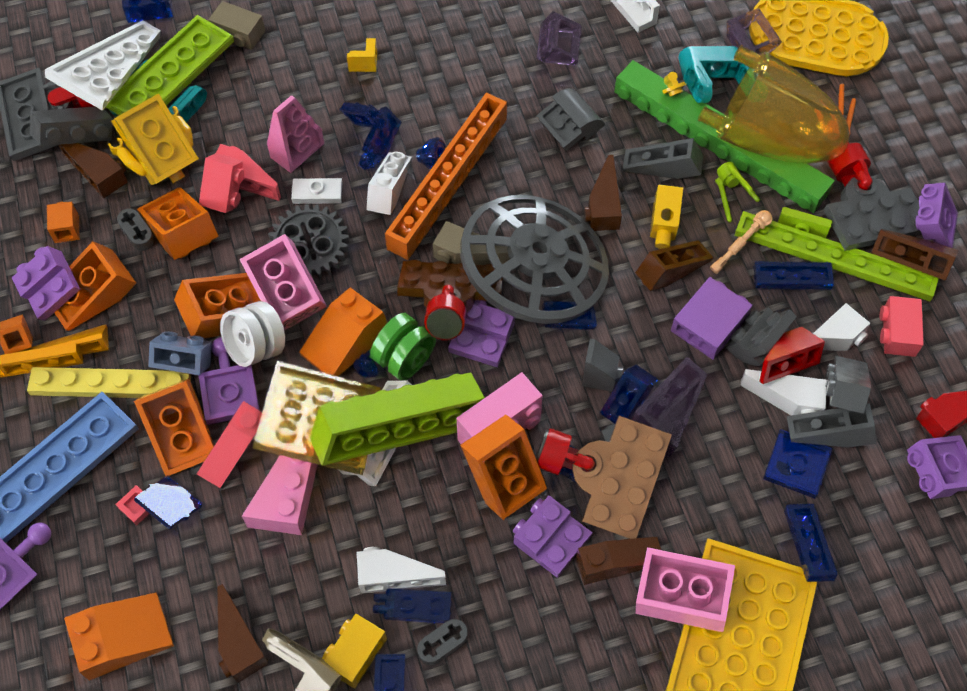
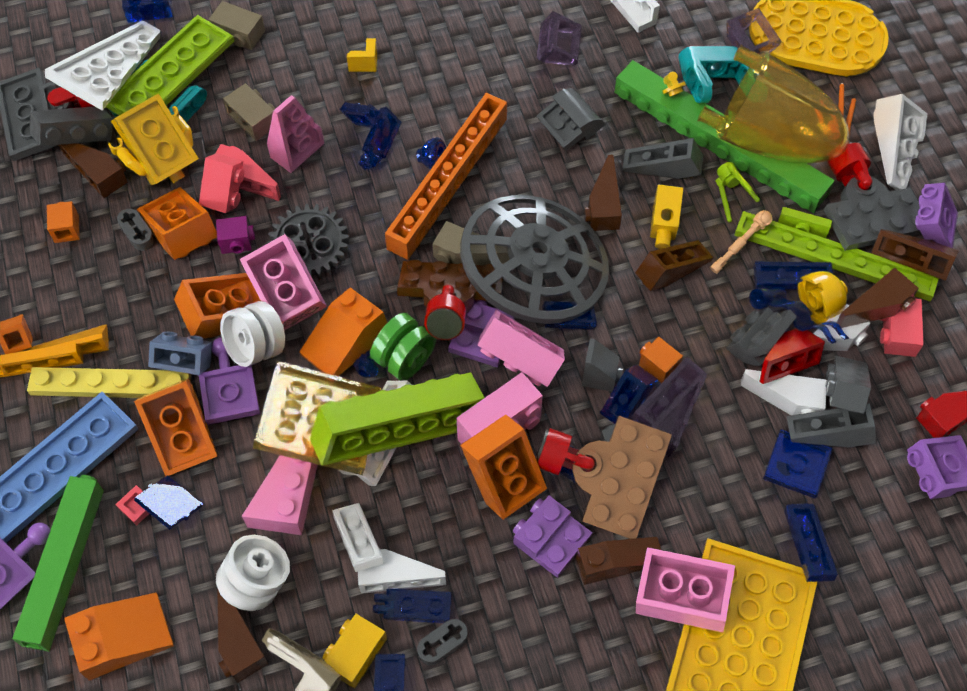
(46, 281): medium lavender plate -> none
(58, 563): none -> bright green brick
(102, 284): orange slope -> none
(231, 445): coral slope -> none
(234, 234): none -> magenta brick
(249, 111): none -> dark tan brick
(252, 572): none -> white wheel
(317, 191): white plate -> none
(357, 537): none -> white tile
(388, 183): white slope -> none
(521, 349): none -> bright pink brick
(659, 359): none -> orange brick
(711, 317): medium lavender brick -> none
(775, 297): none -> clear blue flag
(823, 295): none -> yellow cylinder
(881, 300): none -> reddish brown slope
(898, 129): none -> white wedge

